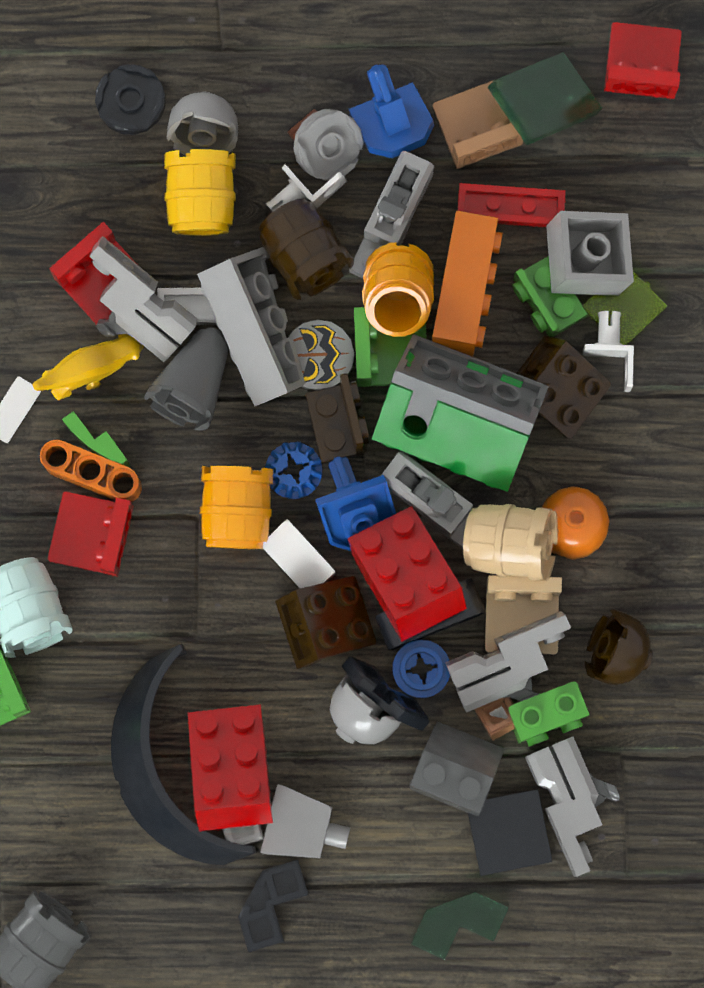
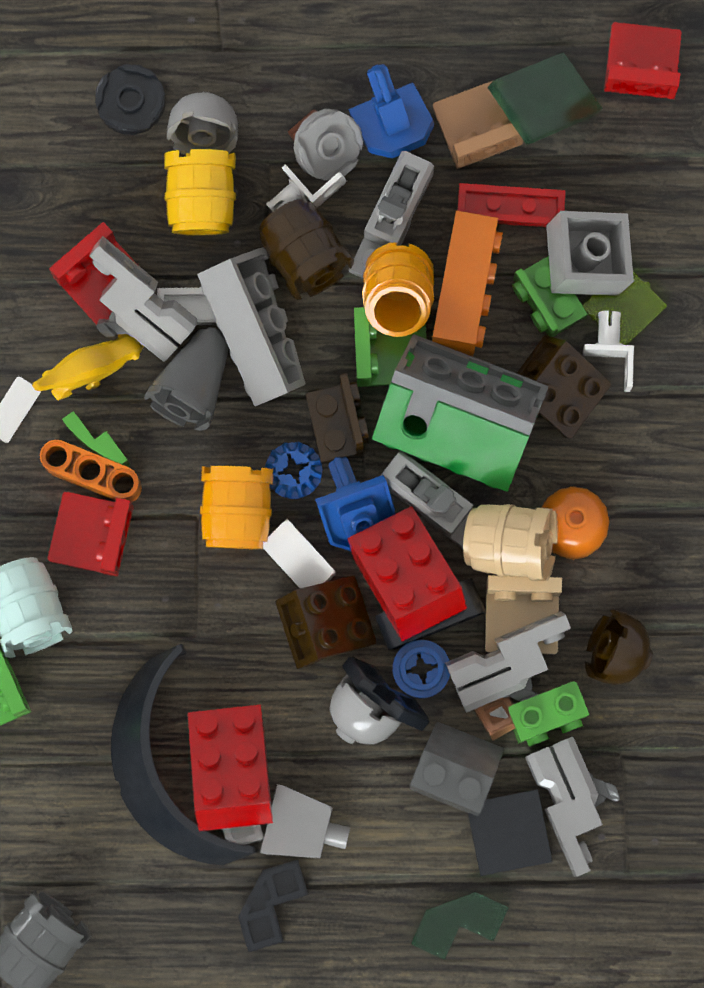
(323, 353): tile -> none

